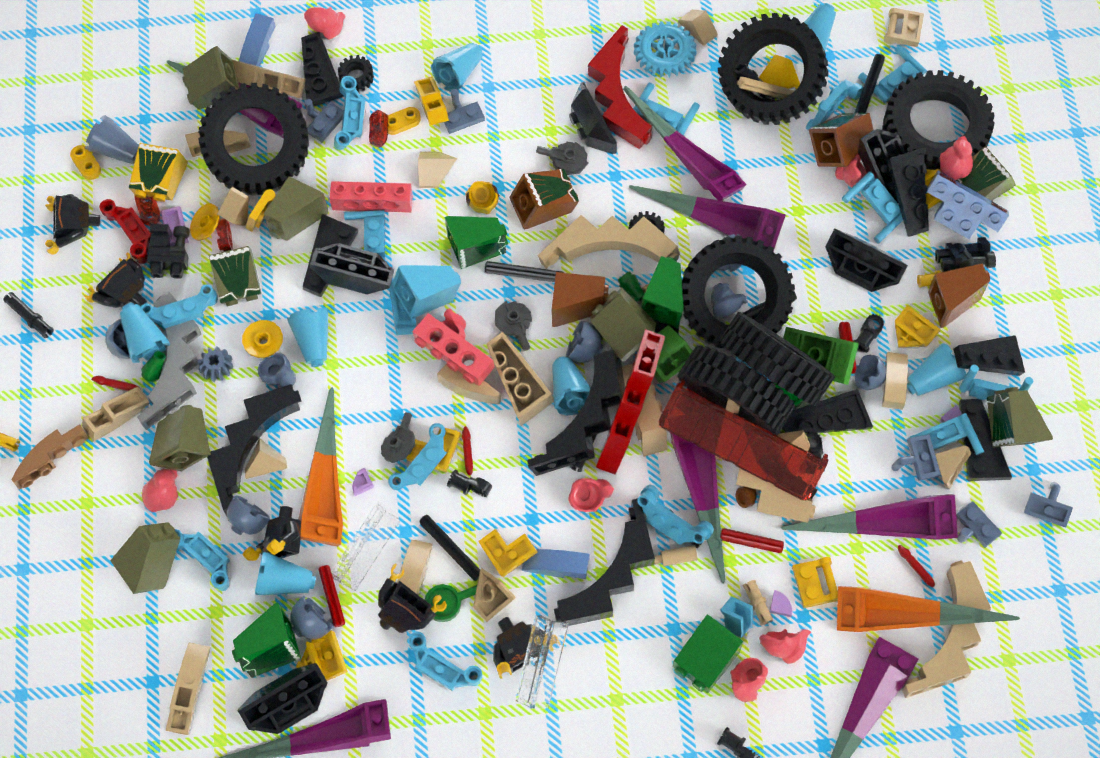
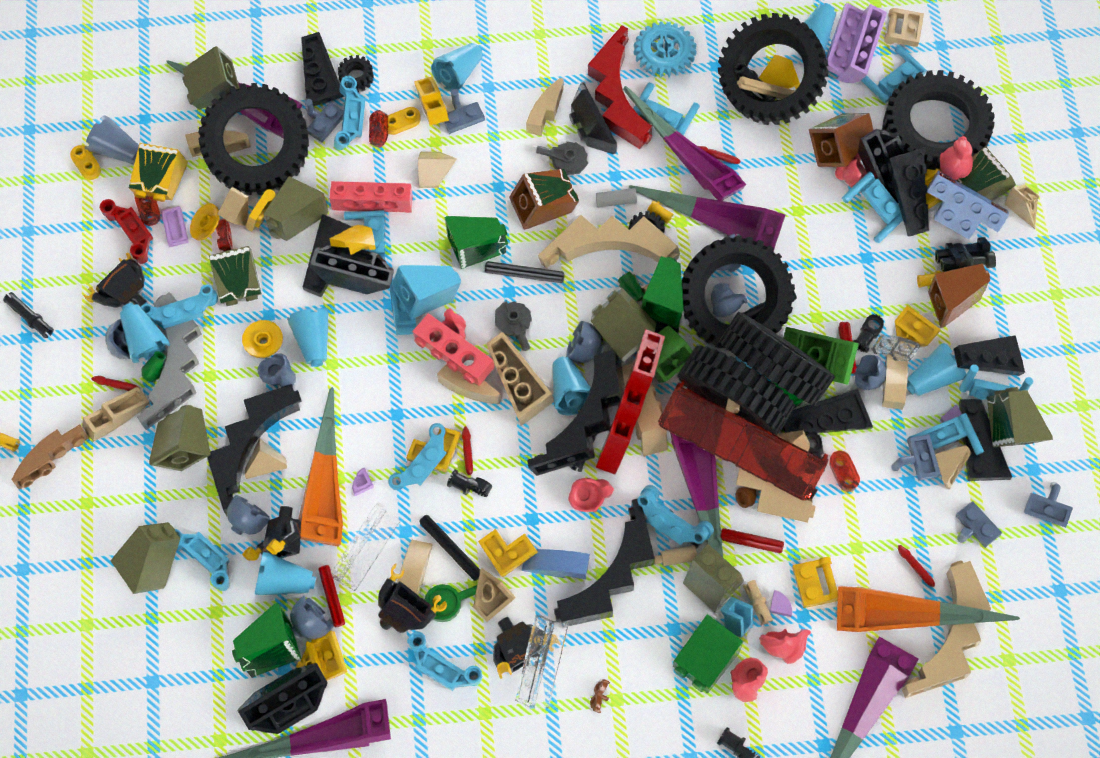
(70, 220): black torso -> none
(160, 491): coral hair -> none
(163, 255): black hips -> none
(187, 688): tan slope -> none
(222, 366): sand blue gear -> none
(257, 40): medium blue slope -> none
(286, 83): tan slope -> none
(325, 21): coral hair -> none
(355, 238): none -> yellow slope
(399, 443): dark grey piece -> none
(482, 197): yellow hair -> none
(545, 108): none -> tan slope
(576, 297): dark orange slope -> none
(596, 700): none -> dark orange piece
(616, 197): none -> light grey piece
(665, 215): none -> yellow pin
(699, 25): tan slope -> none
(712, 578): none -> olive slope
(721, 156): none -> red piece
(835, 98): medium azure plate -> none
(844, 472): none -> clear red plate
(855, 42): none -> lavender brick
(863, 262): black wedge -> none
(870, 83): black axle -> none
(898, 347): none -> clear slope
(919, 517): magenta plate -> none
(1024, 203): none -> tan slope

